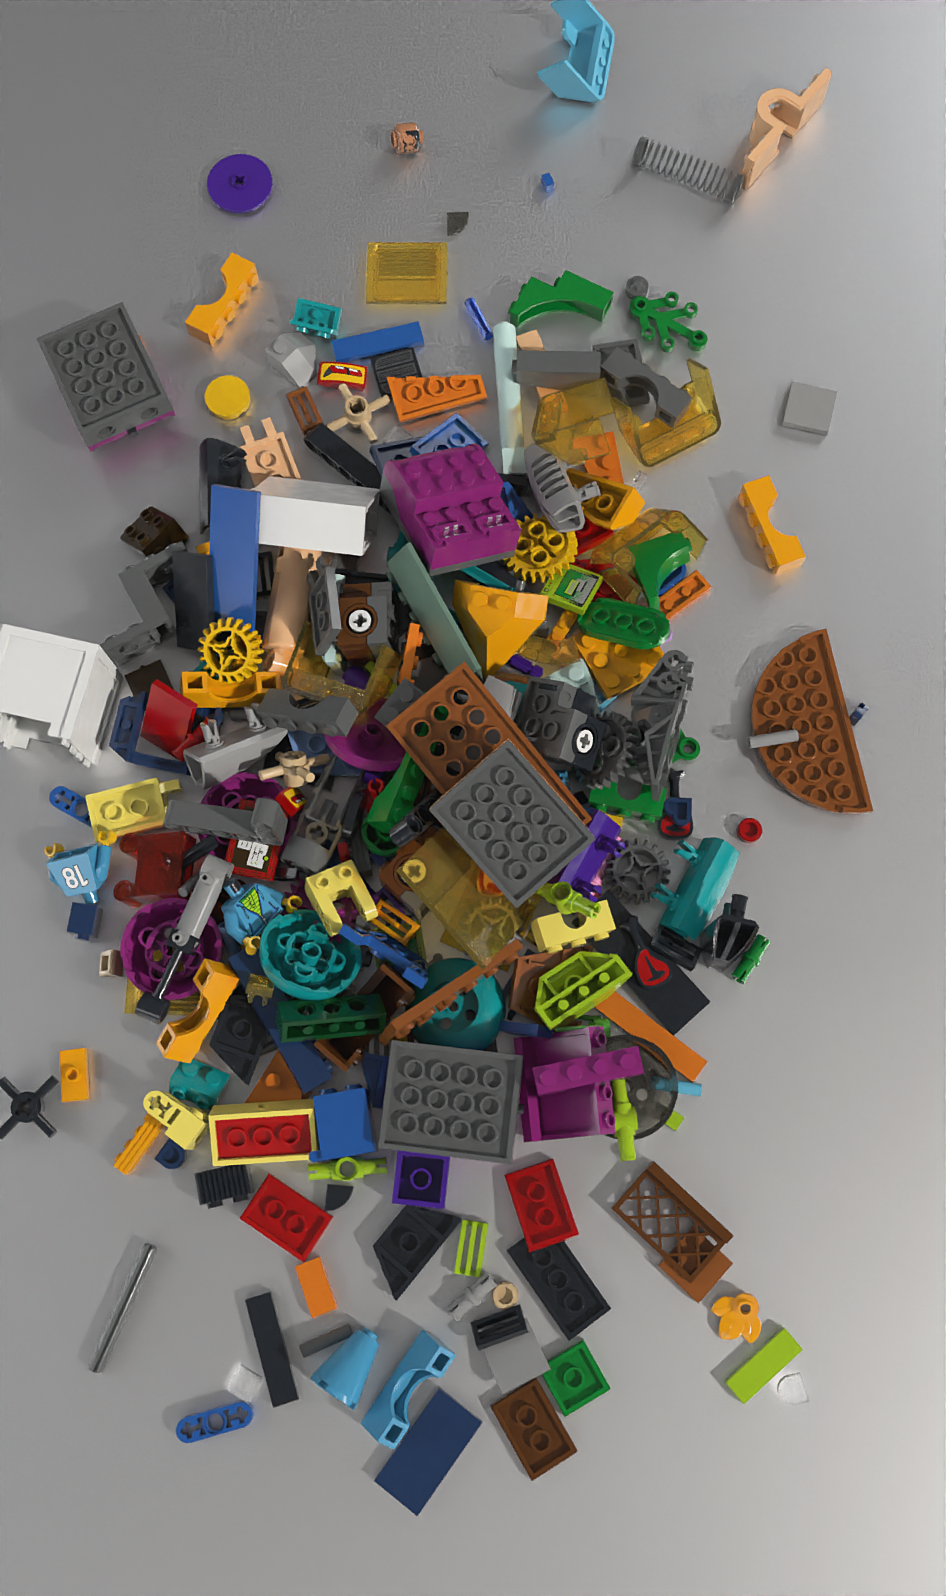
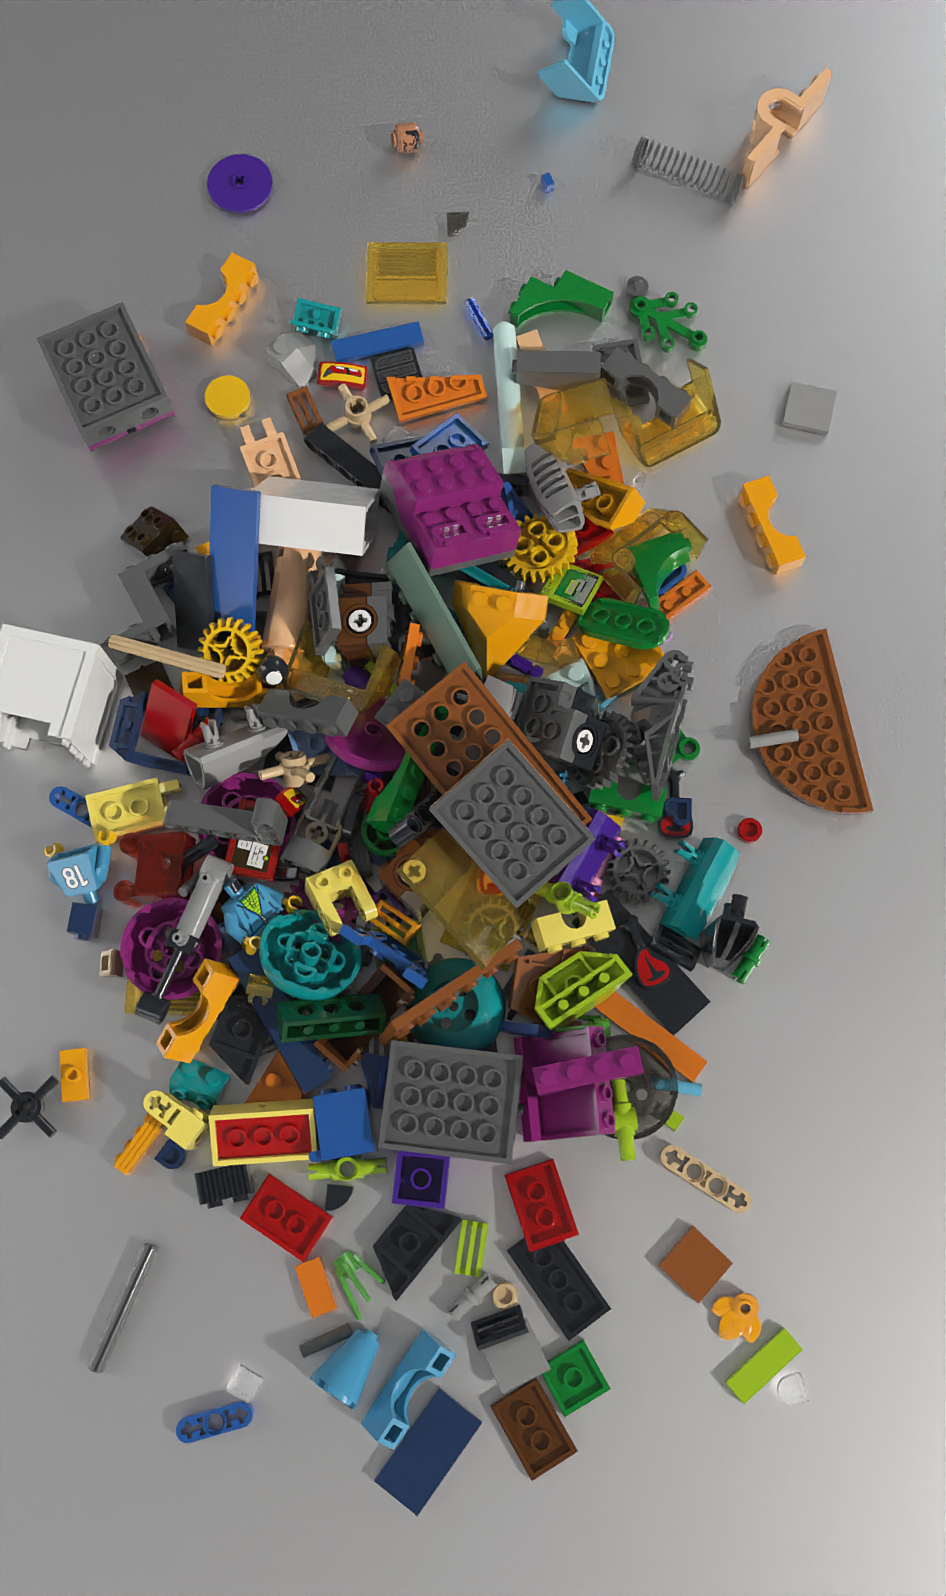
(167, 656): none -> tan axle
(219, 465): black piece -> none
(272, 670): none -> black piece
(272, 1349): black tile -> none
(346, 1268): none -> bright green plant
(686, 1203): reddish brown fence -> none
(704, 1179): none -> tan beam
(858, 713): dark blue tile -> none

